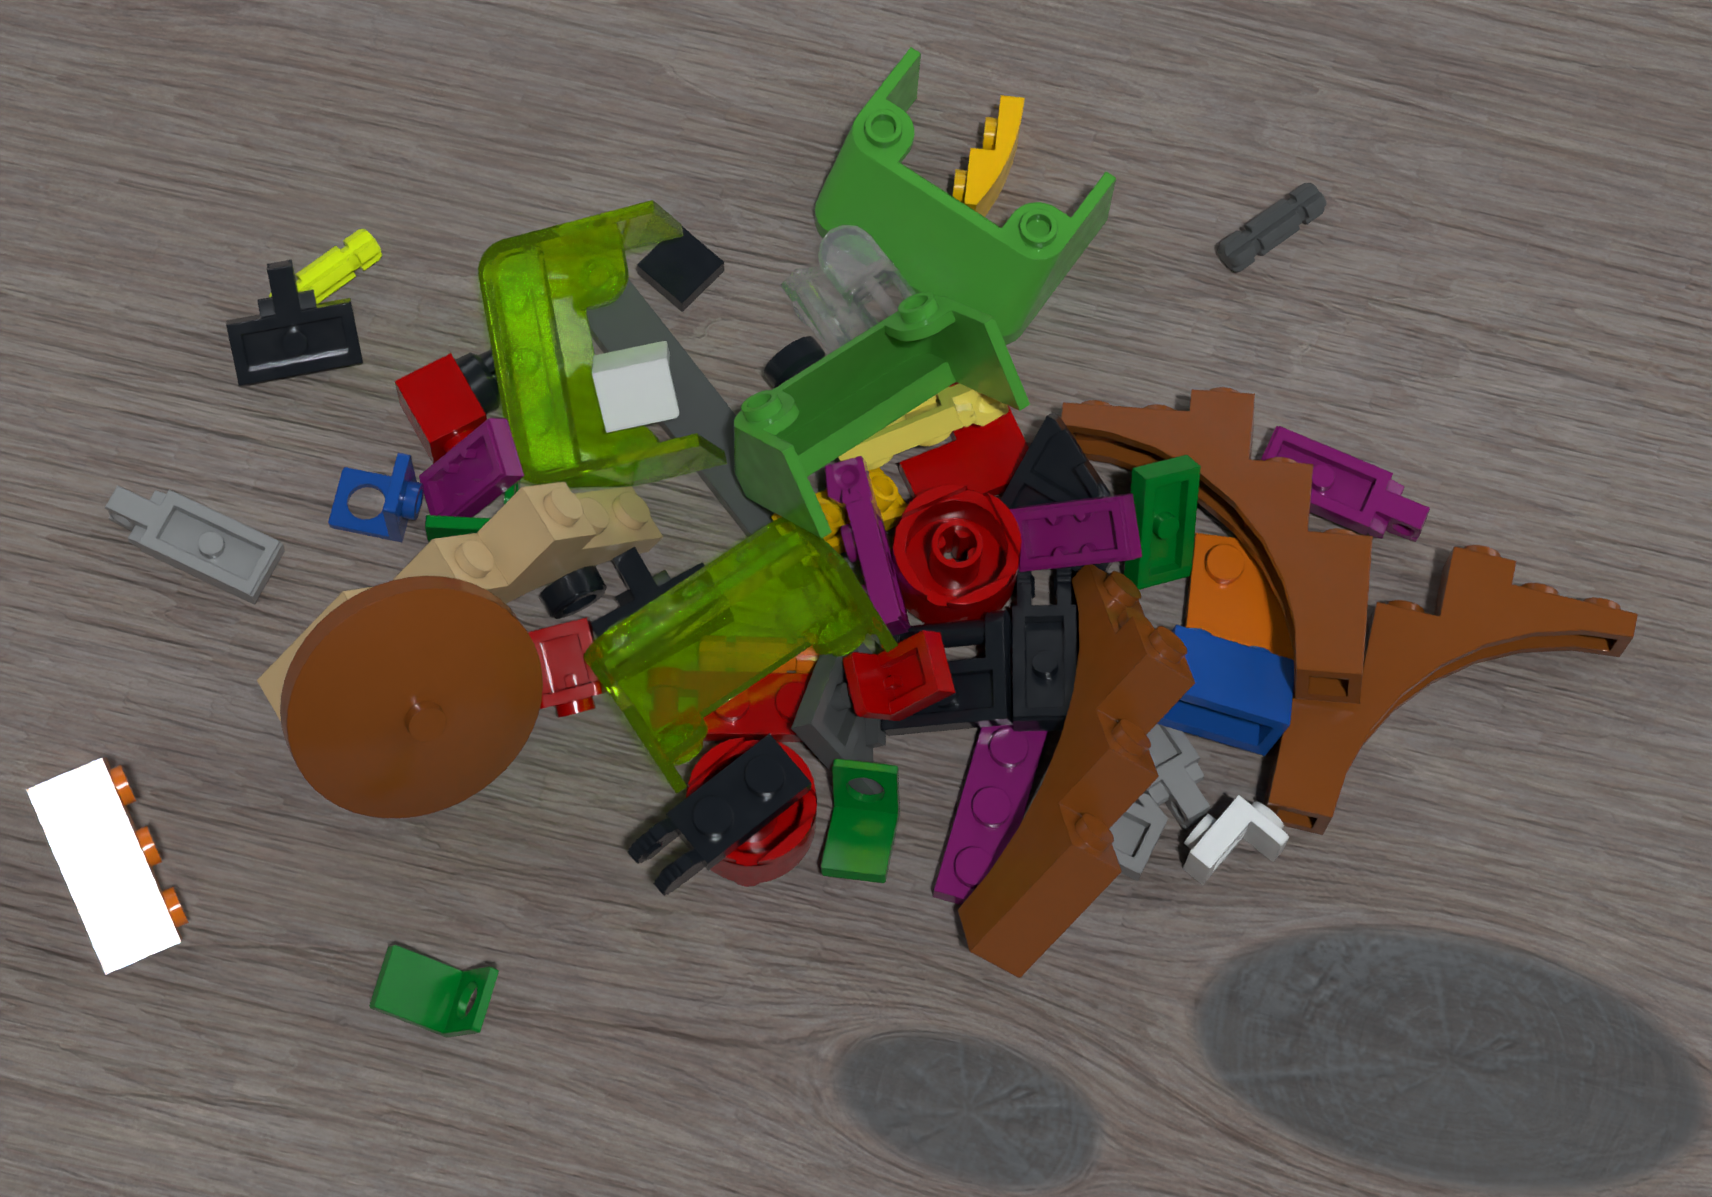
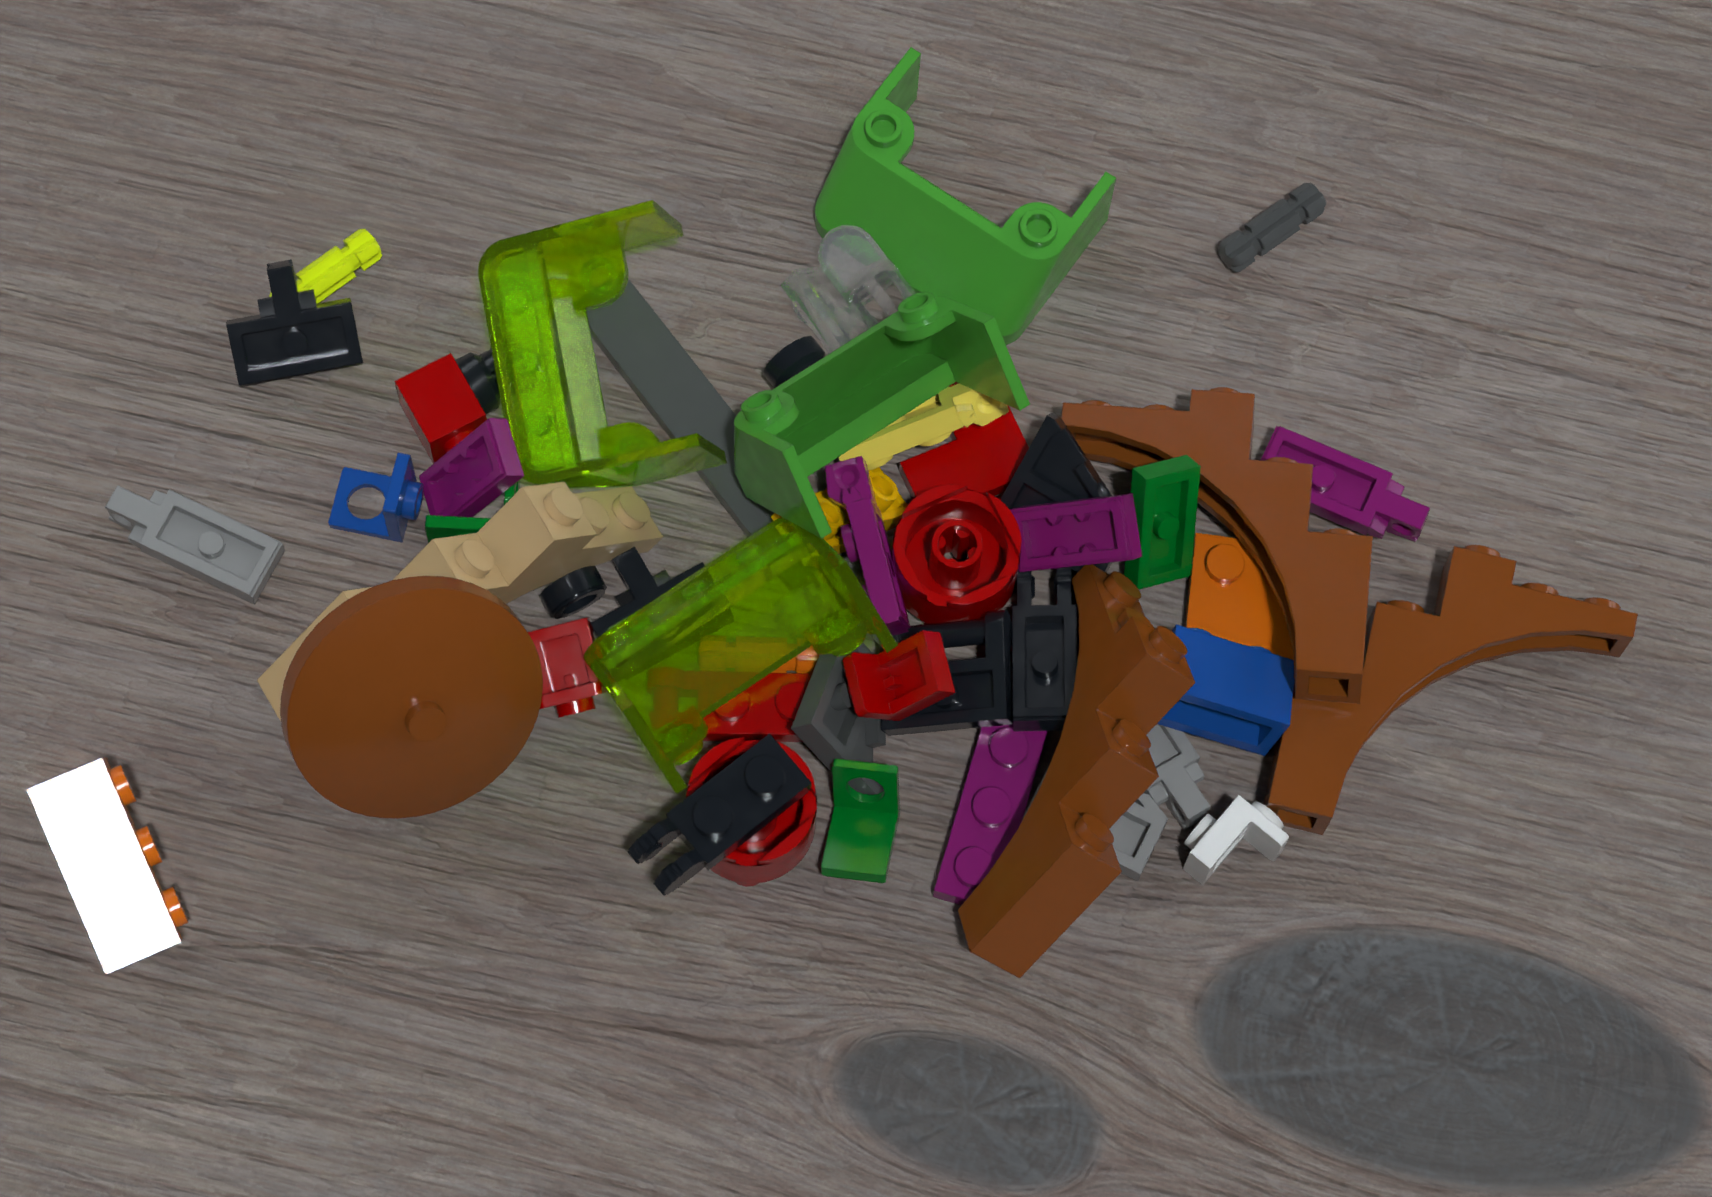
(432, 993): green bracket -> none
(635, 386): white panel -> none
(680, 269): black tile -> none
(991, 165): yellow slope -> none

